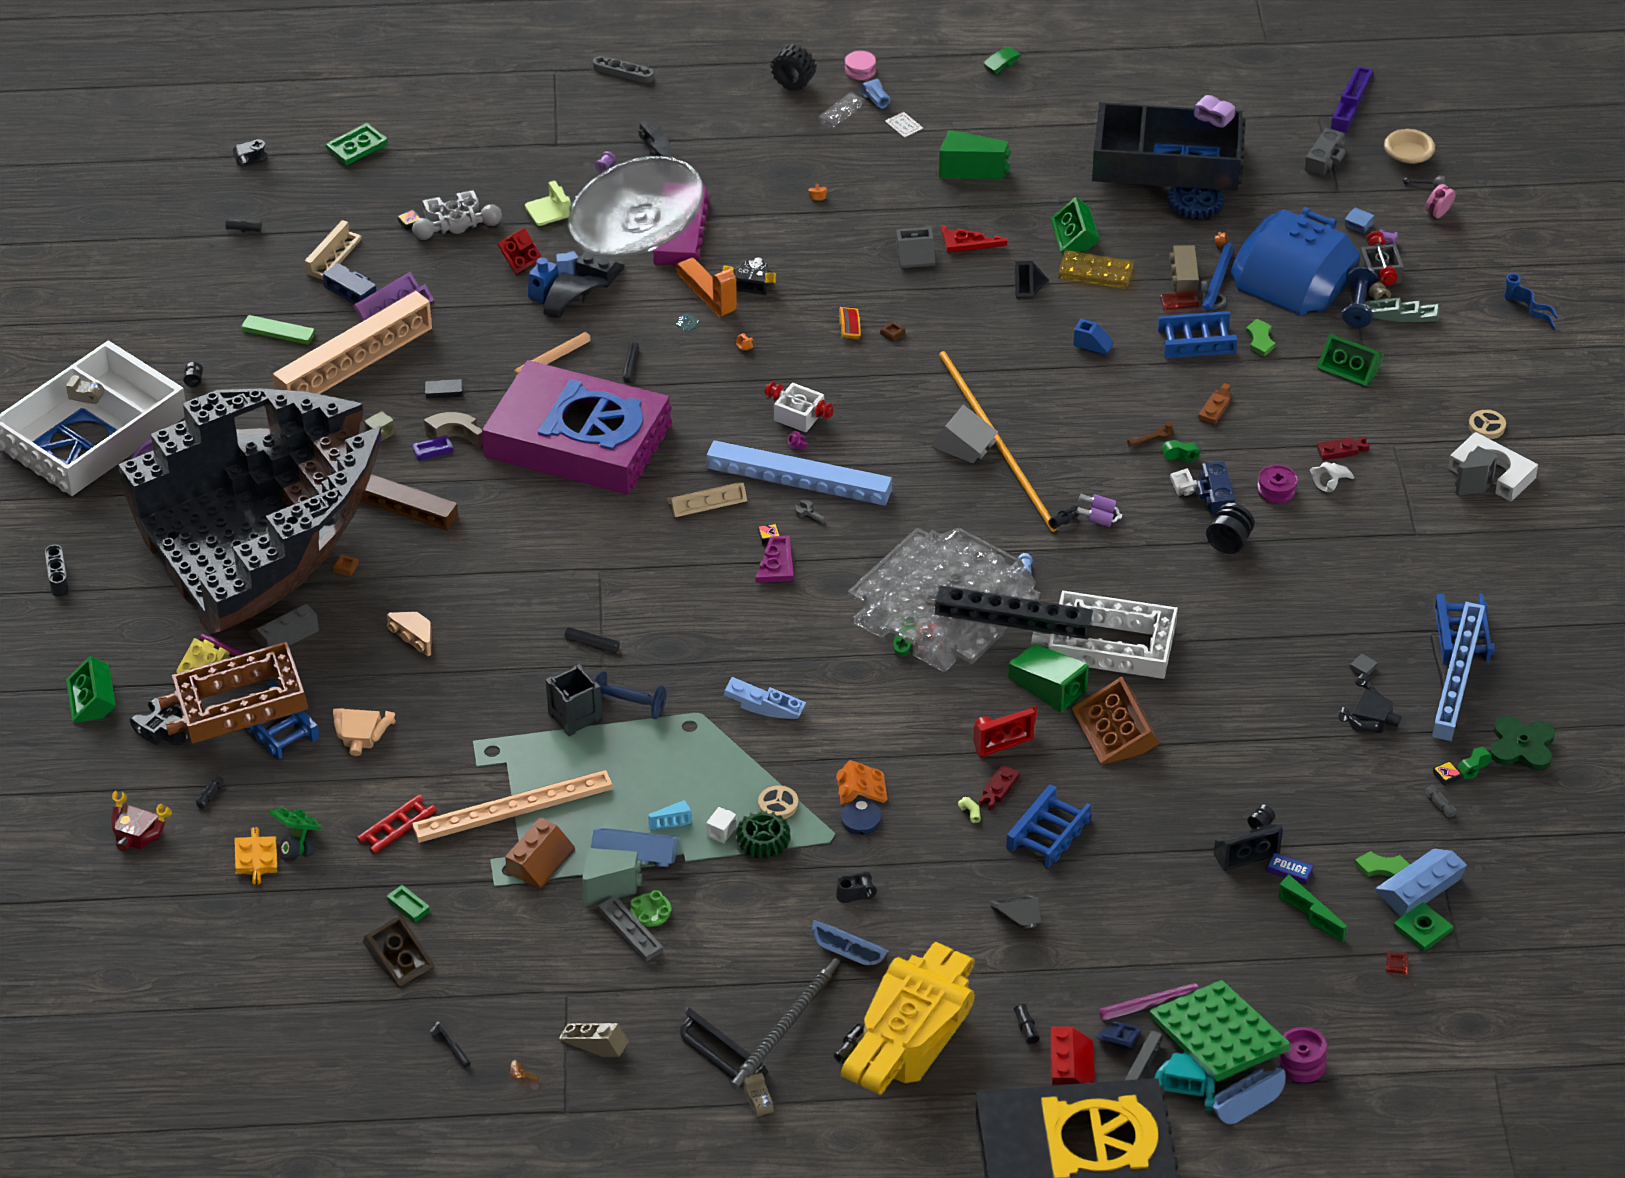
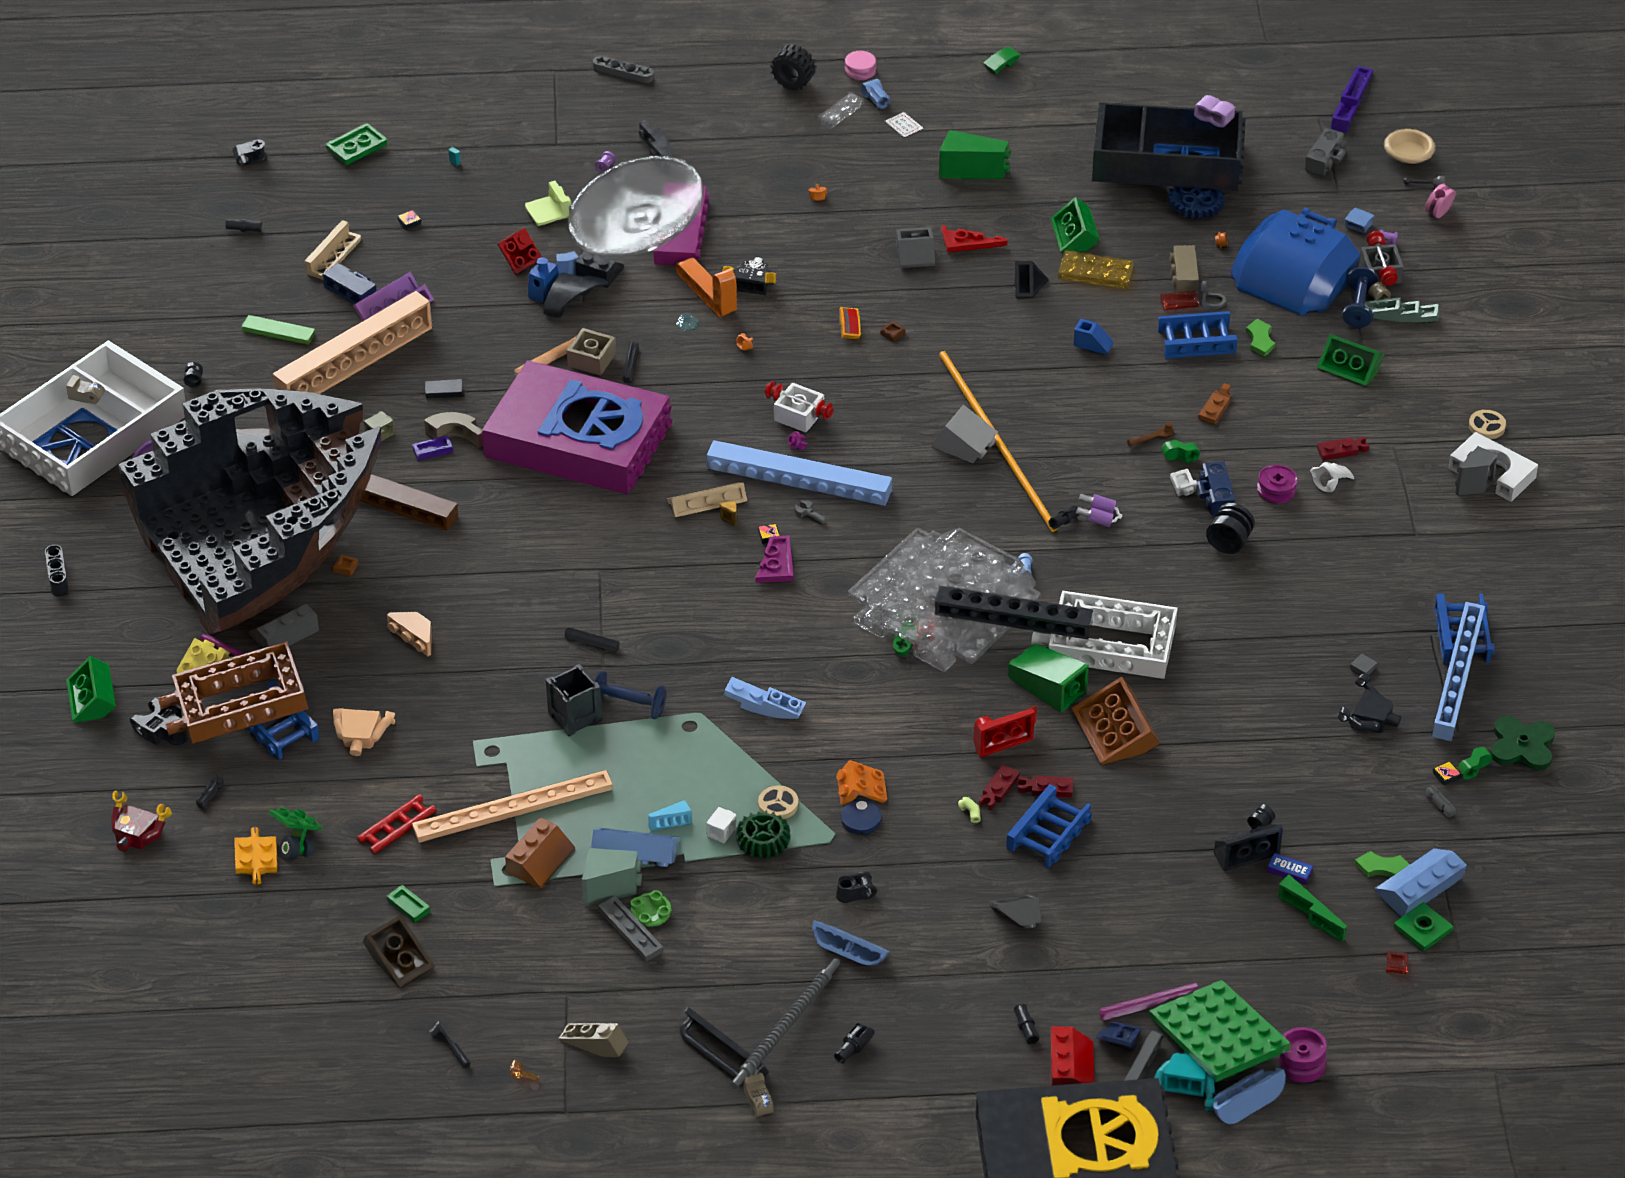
(454, 156): none -> teal piece
(454, 215): light grey connector -> none
(591, 351): none -> dark tan brick
(728, 512): none -> pearl gold slope
(911, 1018): yellow piece -> none
(1040, 783): none -> dark red plate
(1218, 277): blue axle -> none
(1525, 295): blue flag -> none

